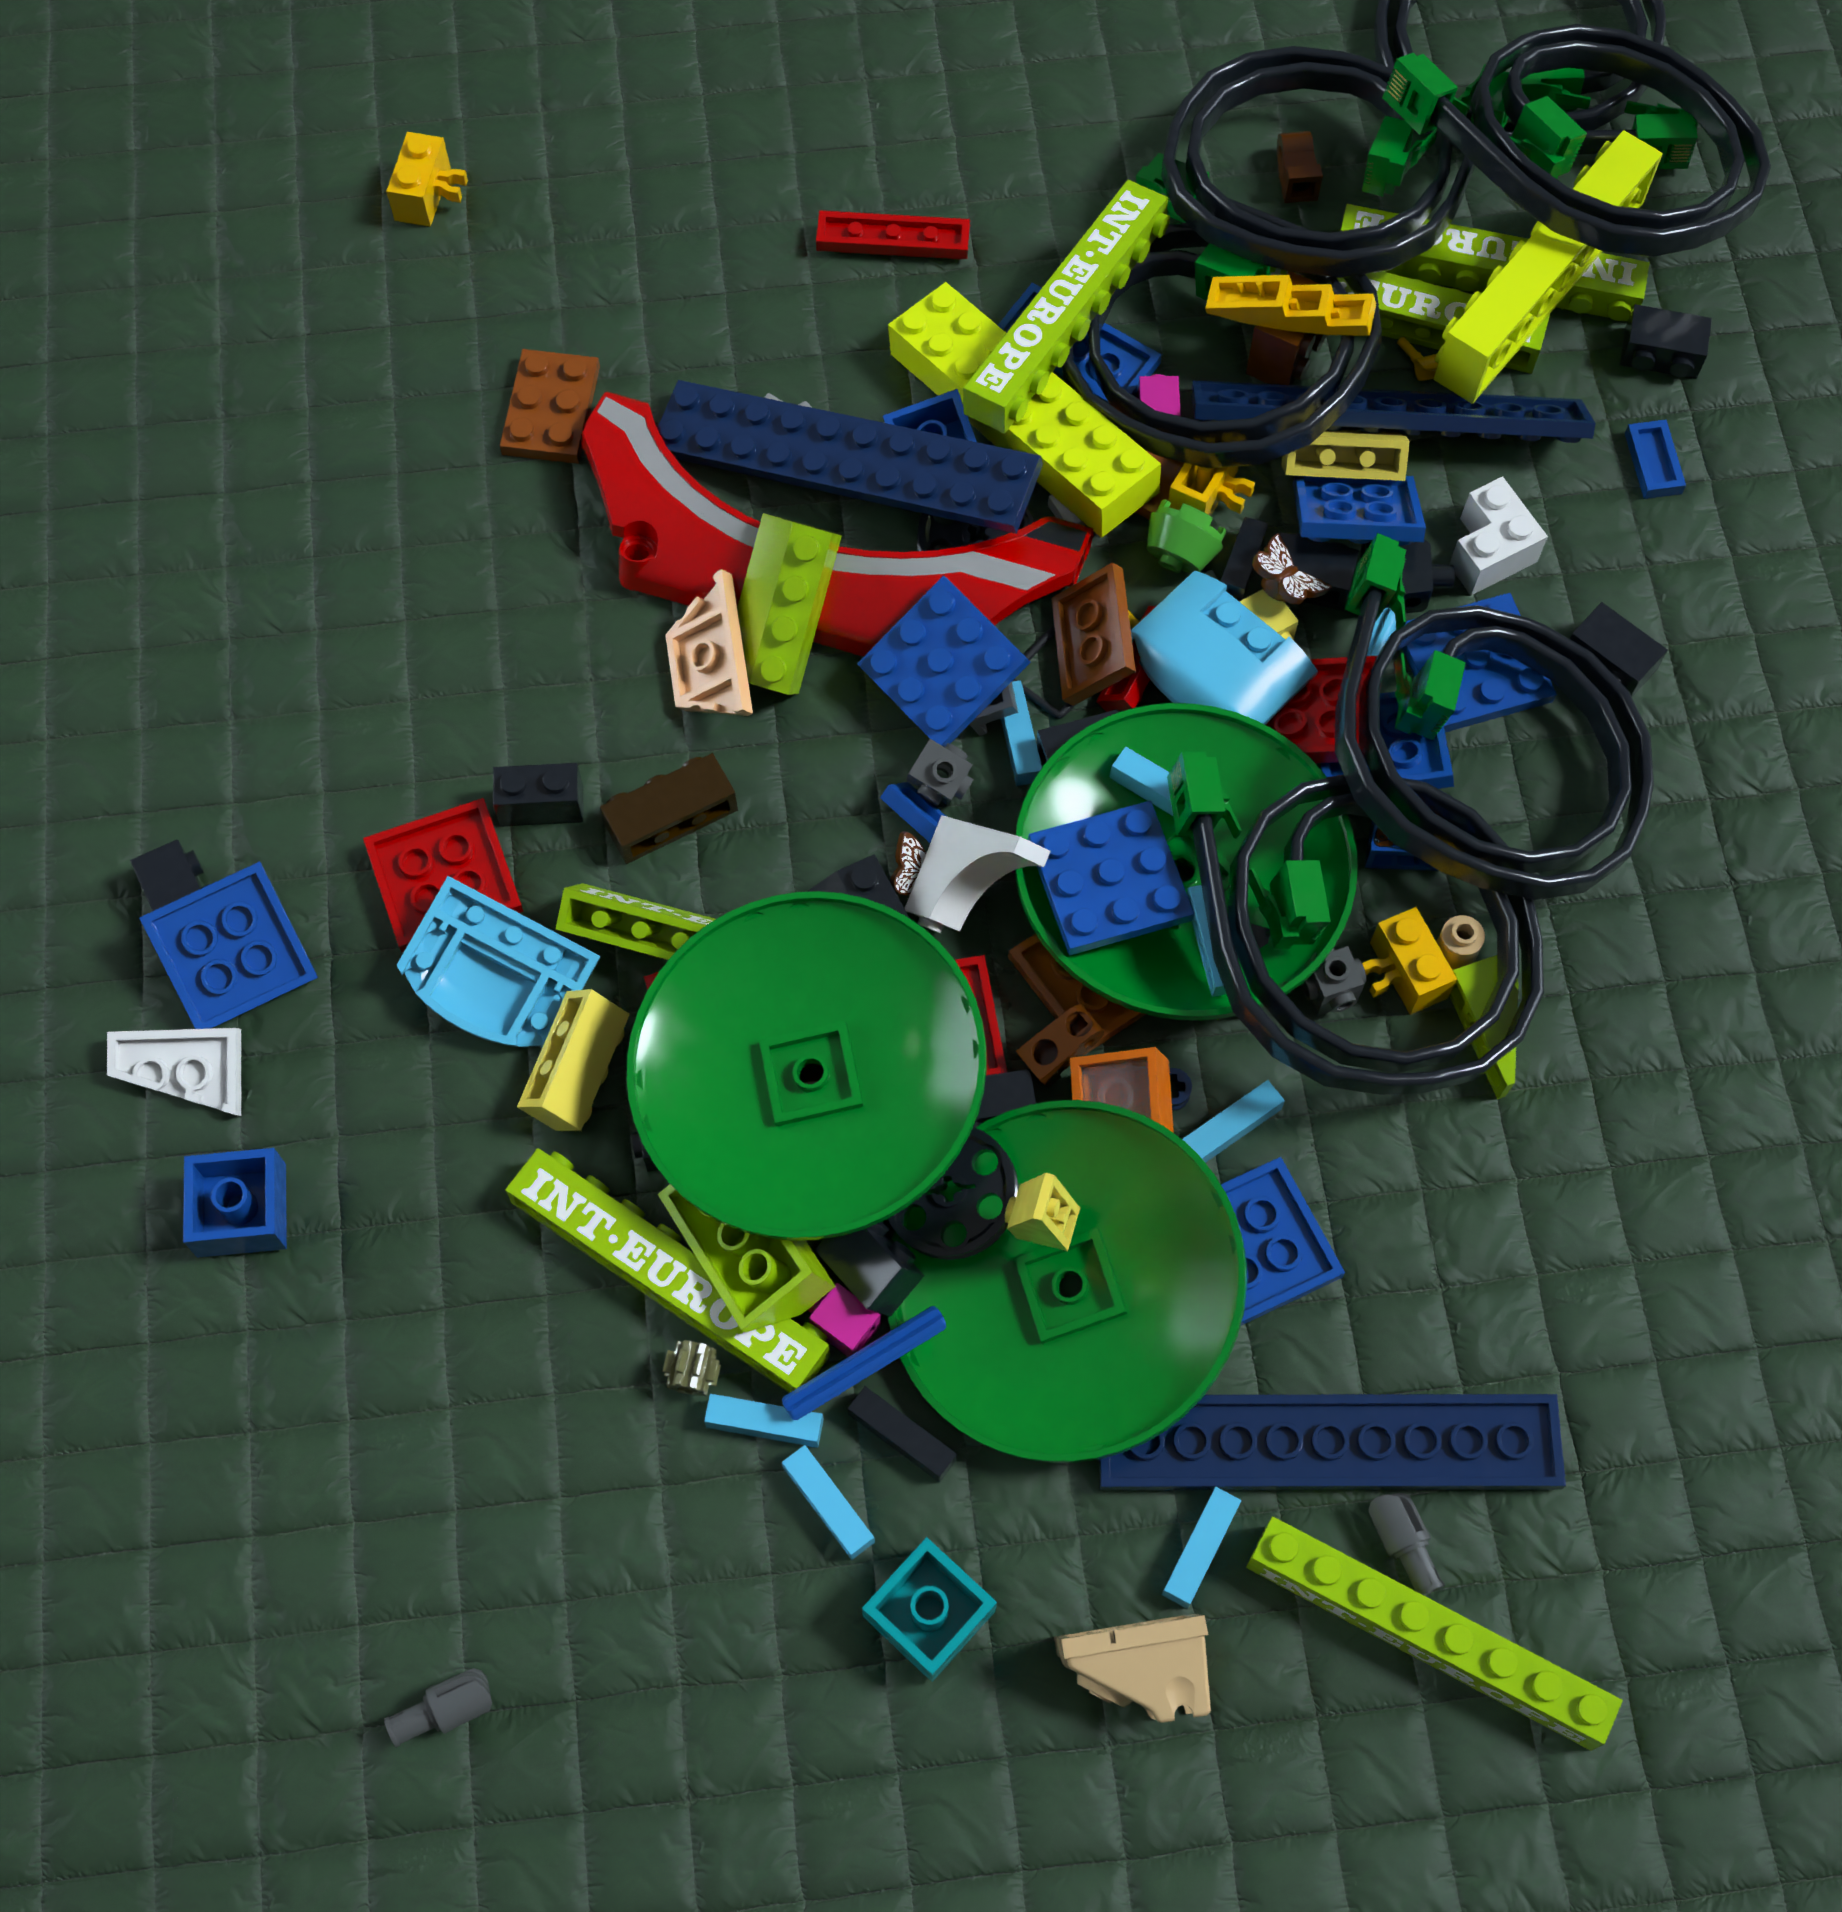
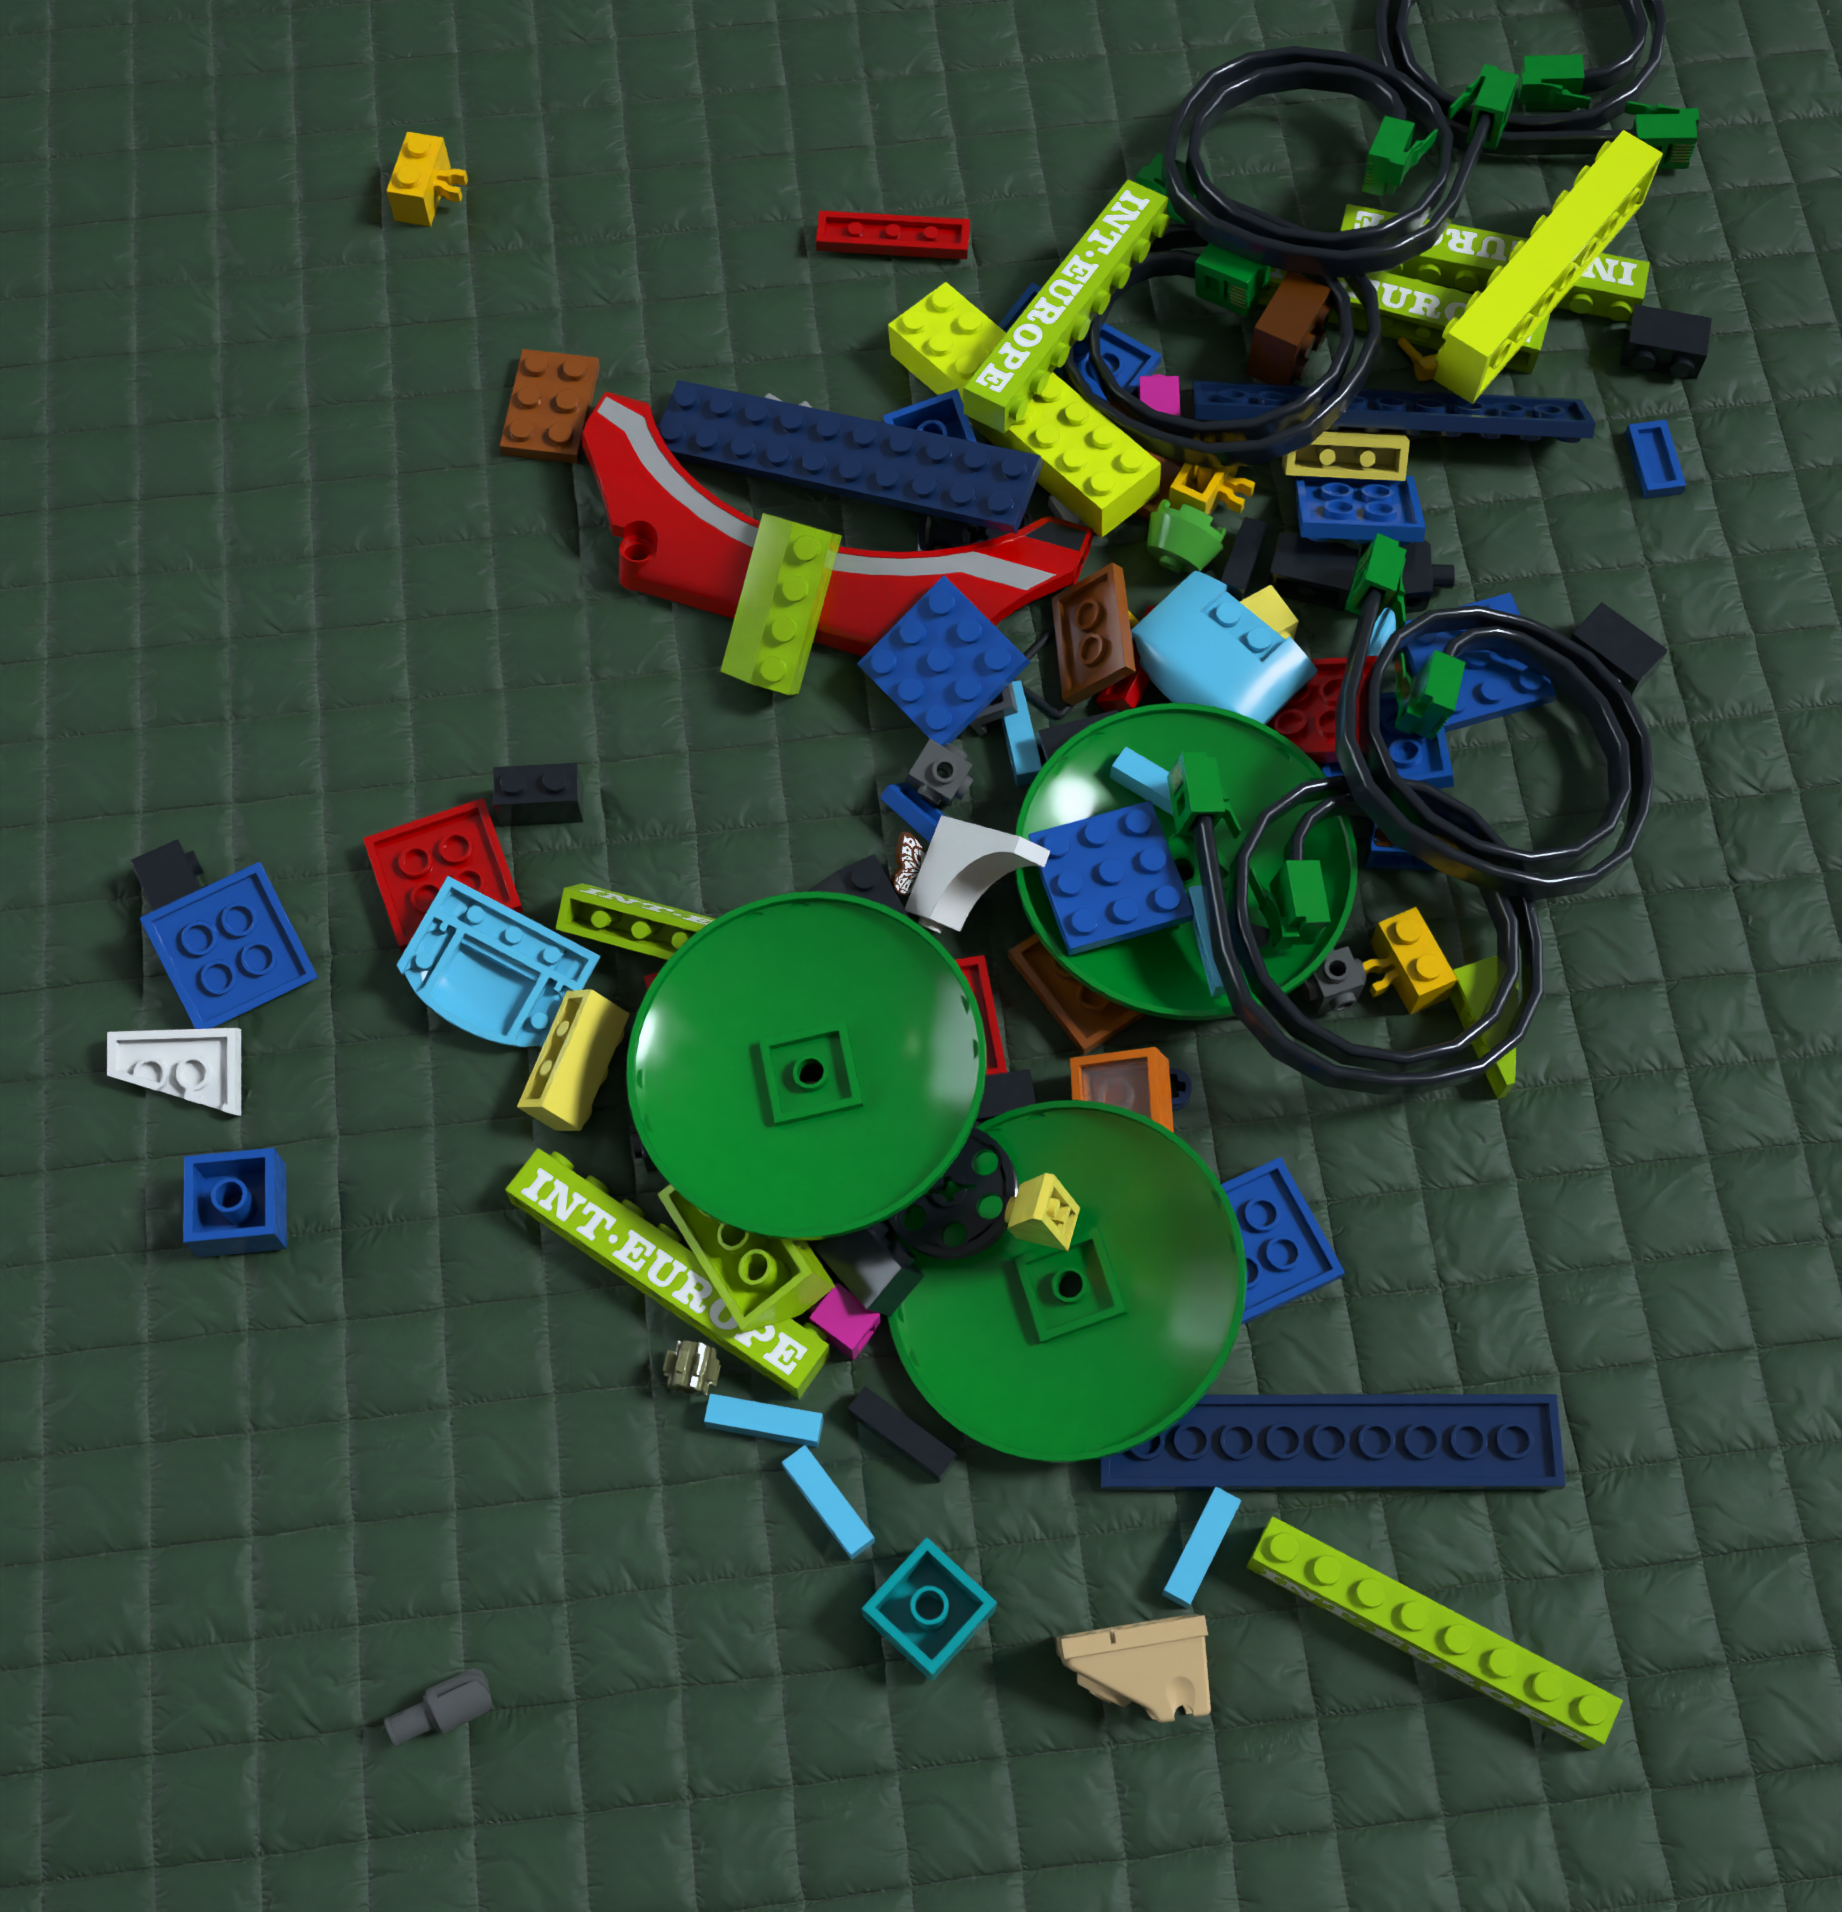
(669, 807): dark brown brick -> none
(709, 654): light nougat wing -> none
(864, 1363): blue axle -> none
(1063, 1039): reddish brown leg -> none
(1235, 1121): medium azure piece -> none
(1279, 305): yellow slope -> none
(1283, 579): reddish brown animal -> none
(1298, 165): reddish brown leg -> none
(1406, 1539): dark grey arm -> none
(1461, 940): tan brick -> none
(1501, 537): white brick -> none
(1549, 139): black piece -> none

